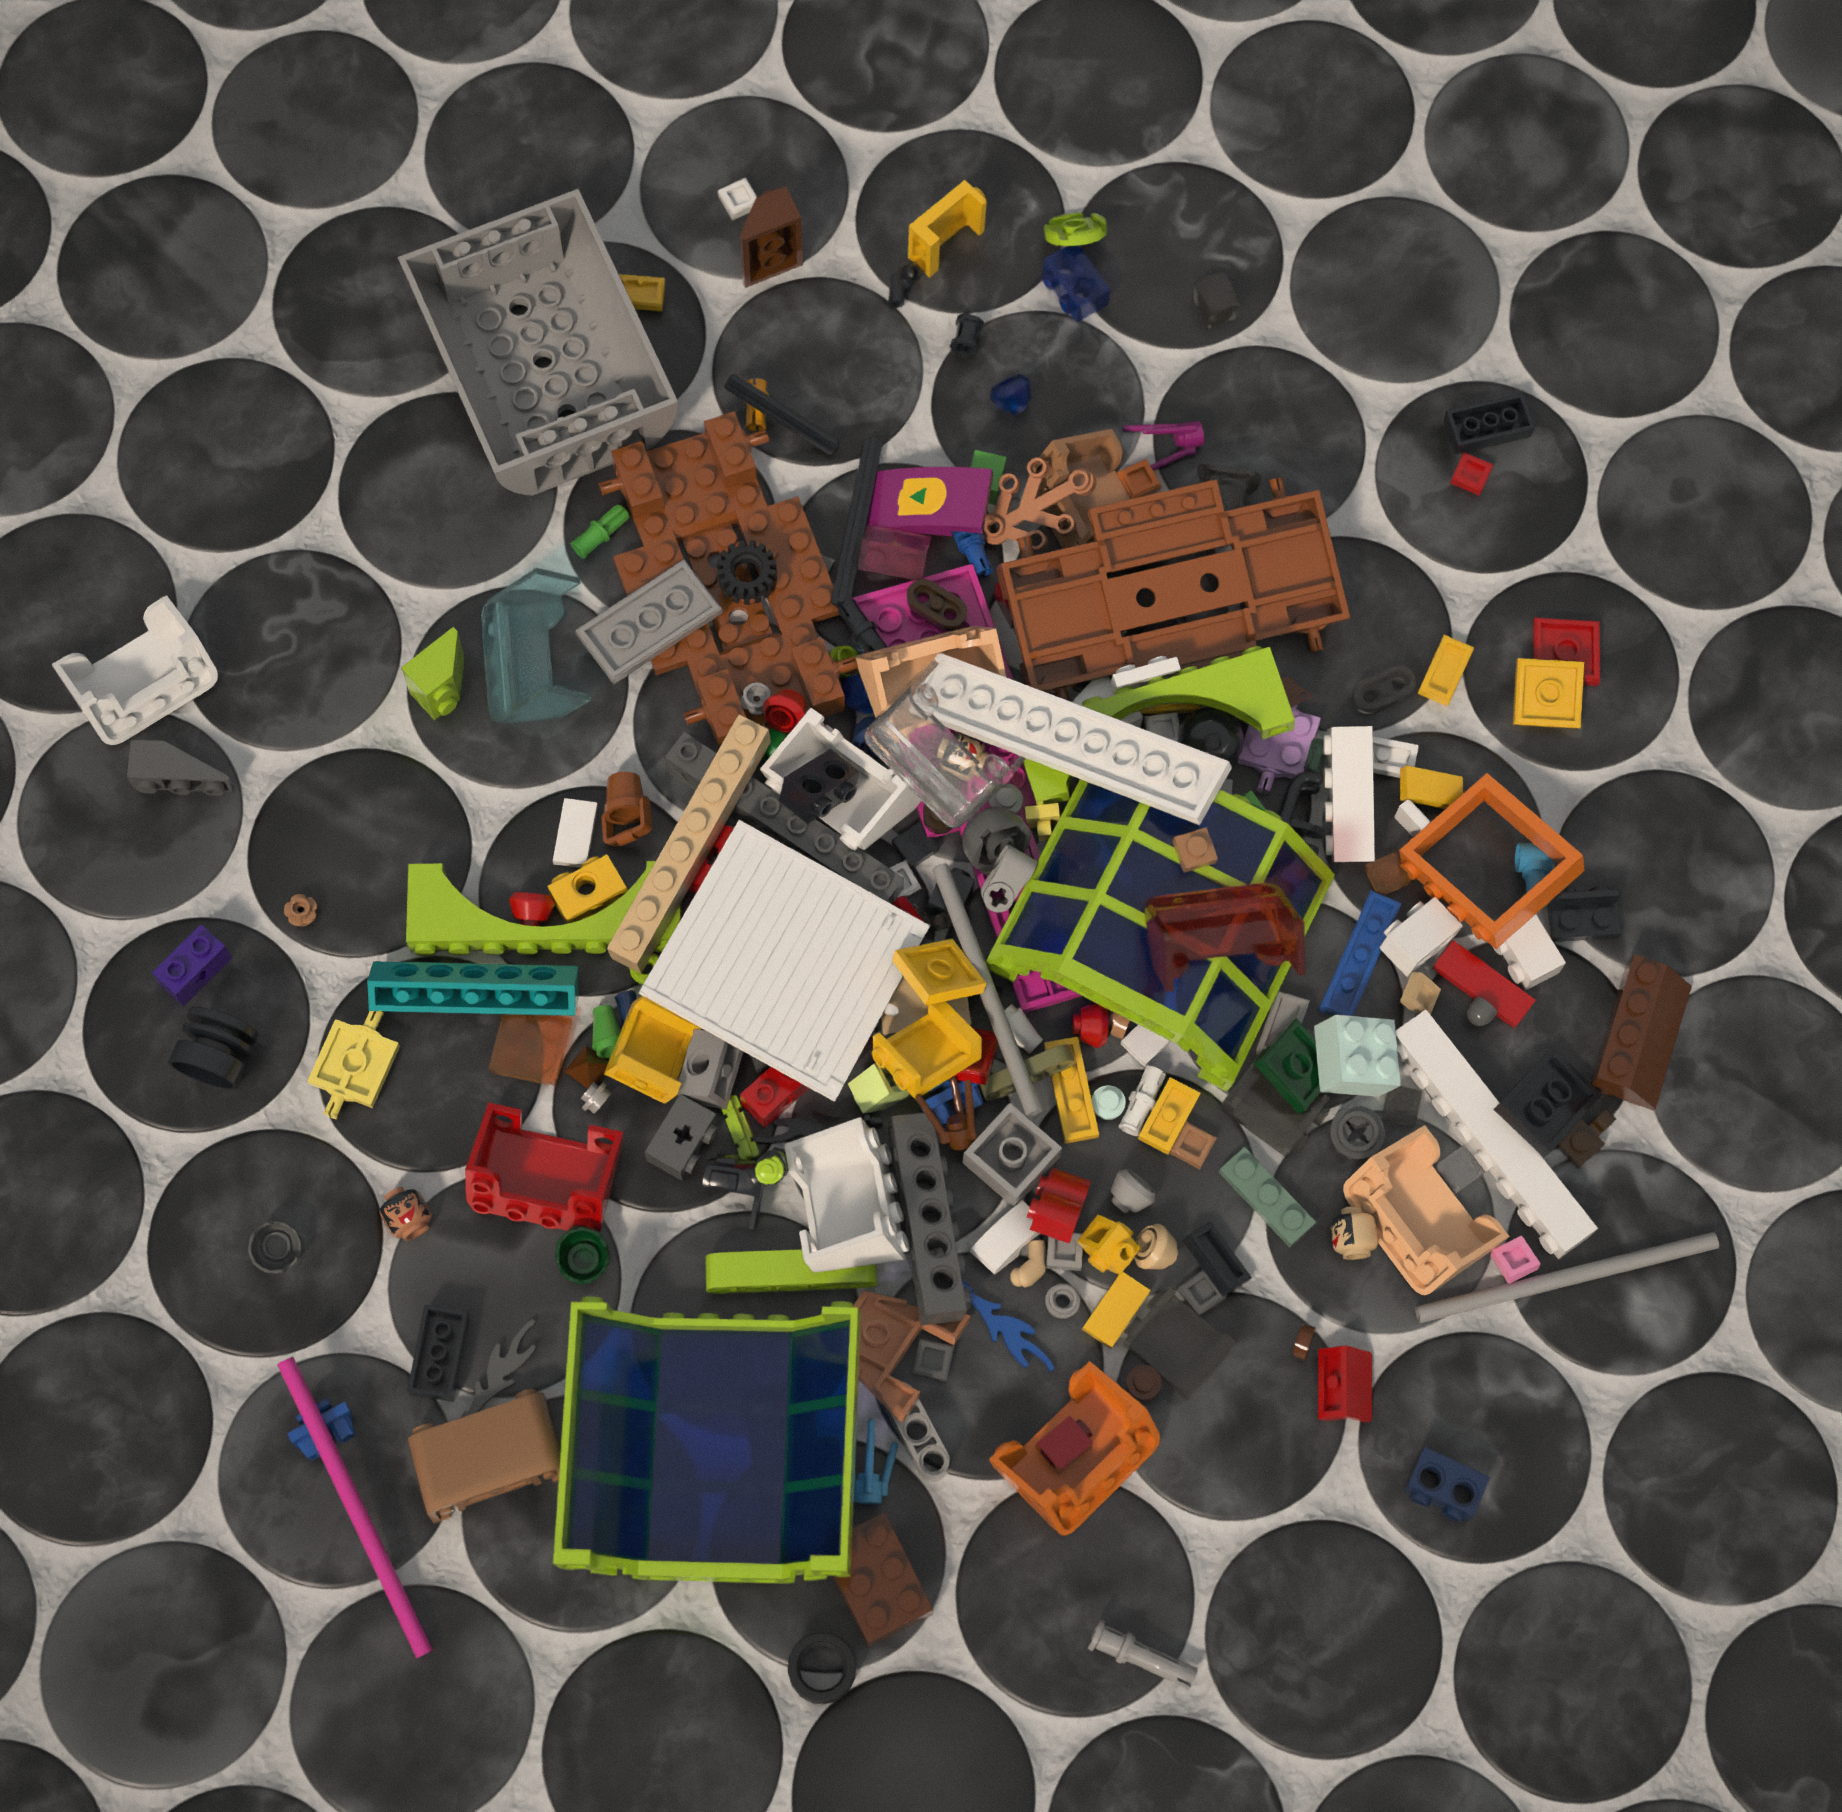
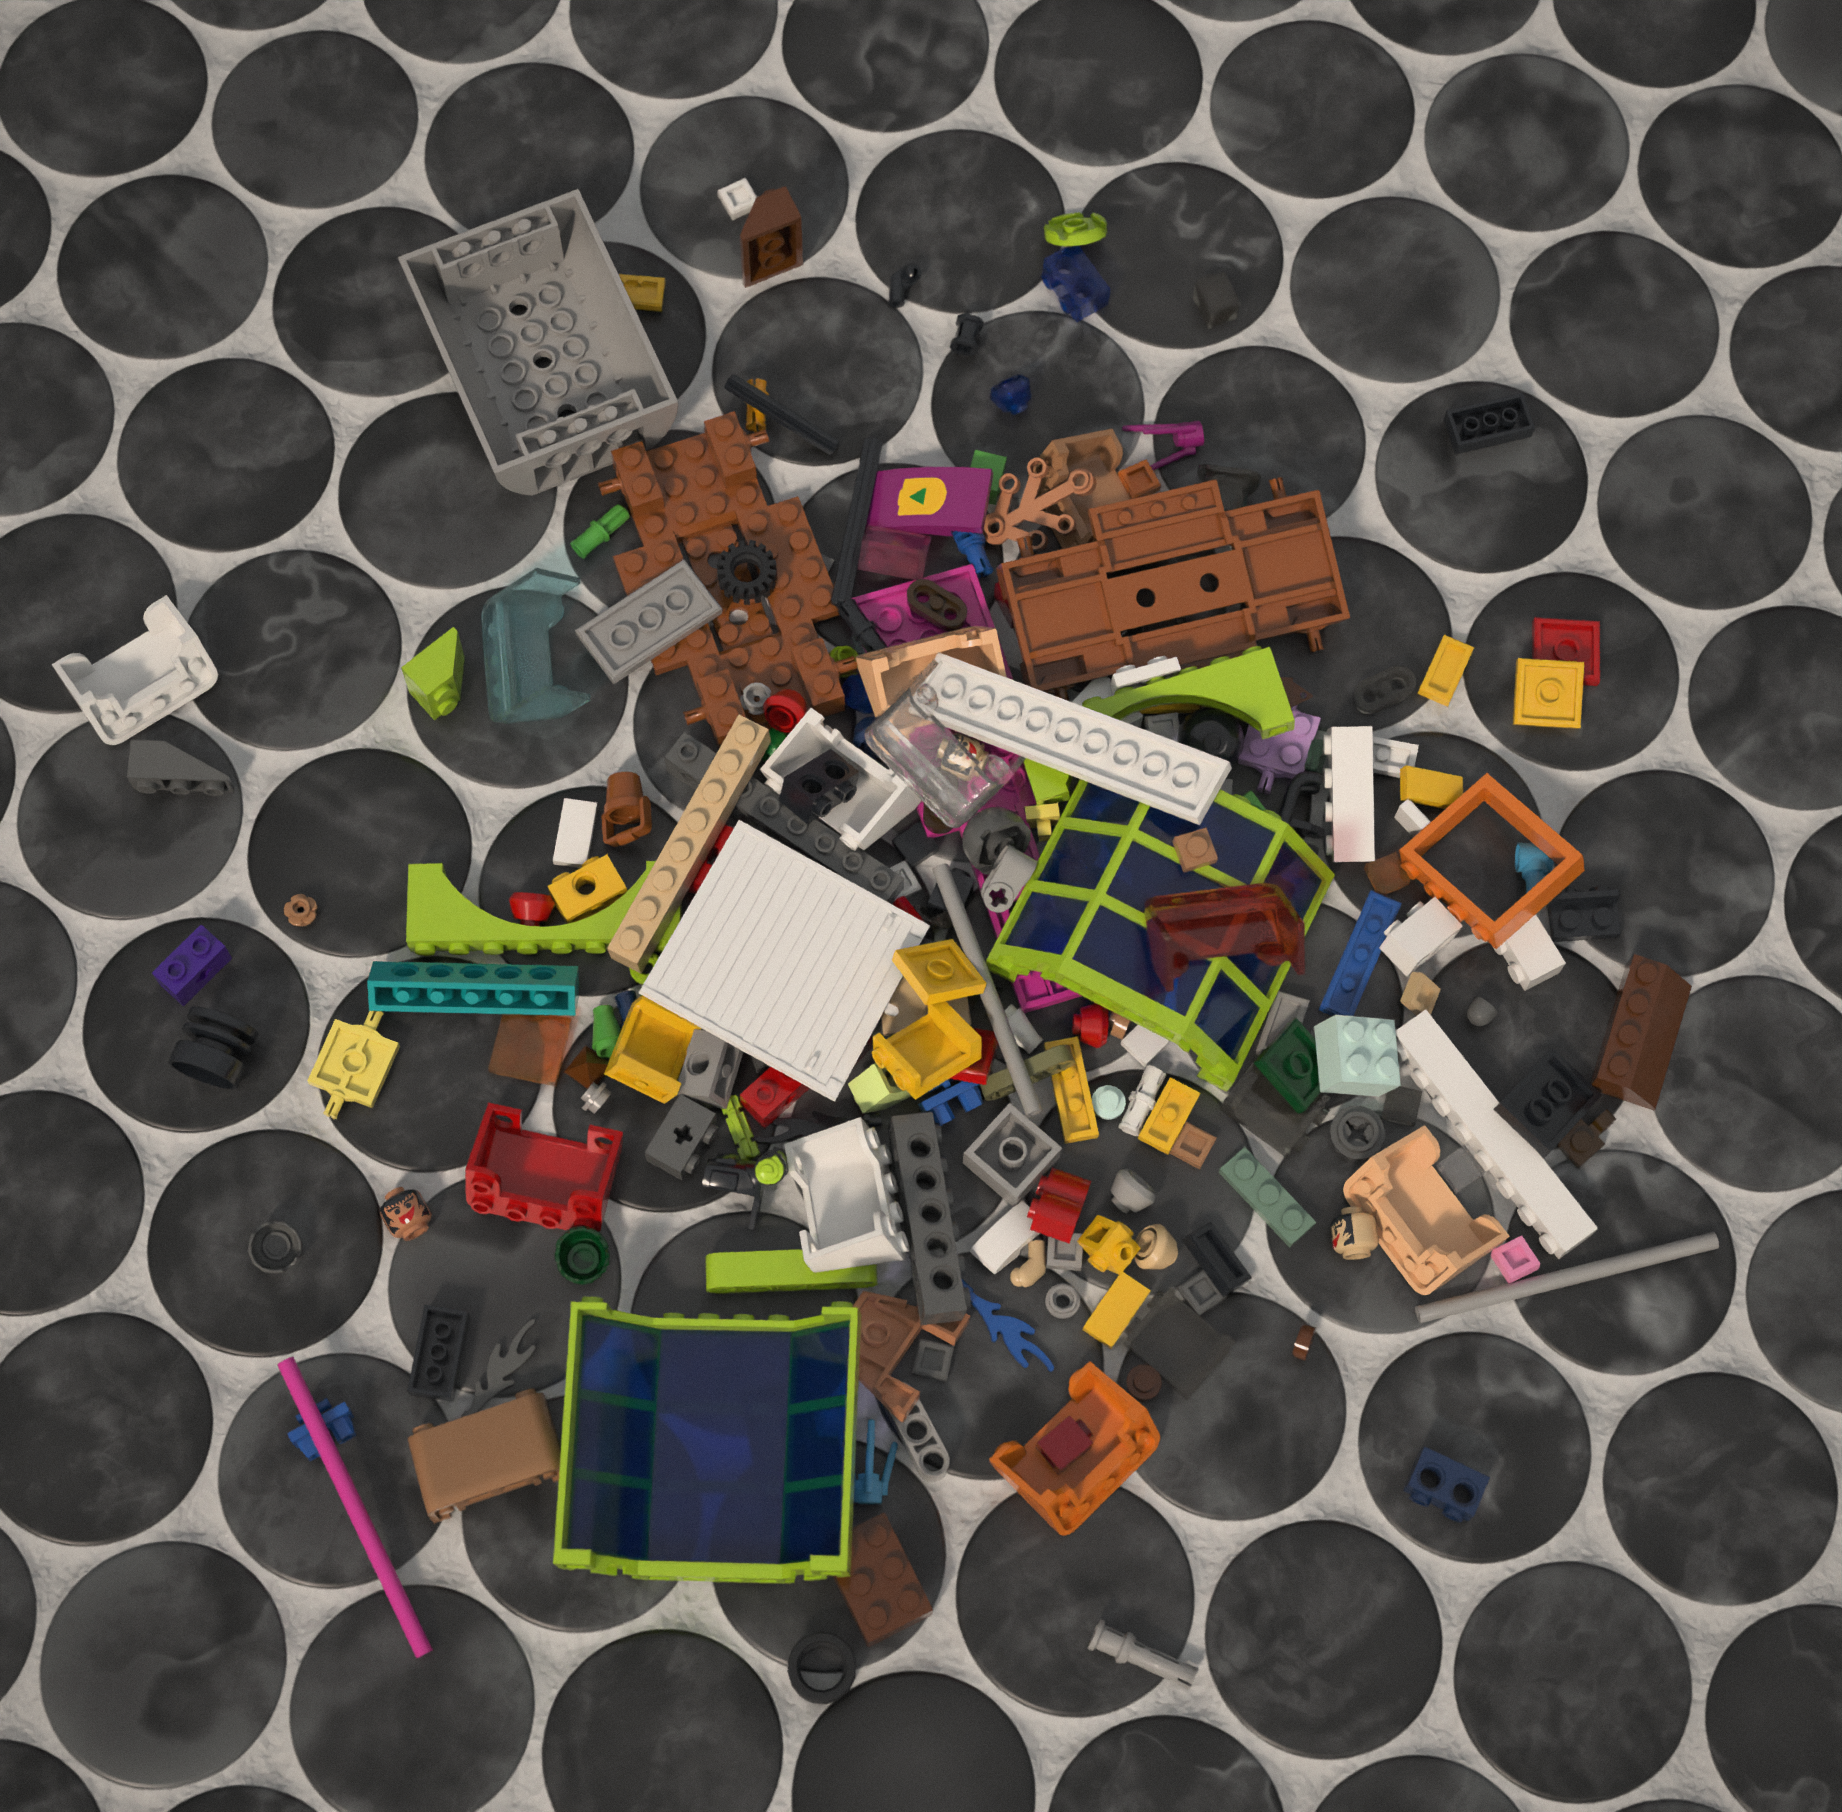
(957, 209): yellow panel -> none
(959, 1130): reddish brown plant -> none
(1008, 797): light grey plate -> none
(1344, 1384): red panel -> none
(1471, 473): red tile -> none
(1482, 981): red tile -> none

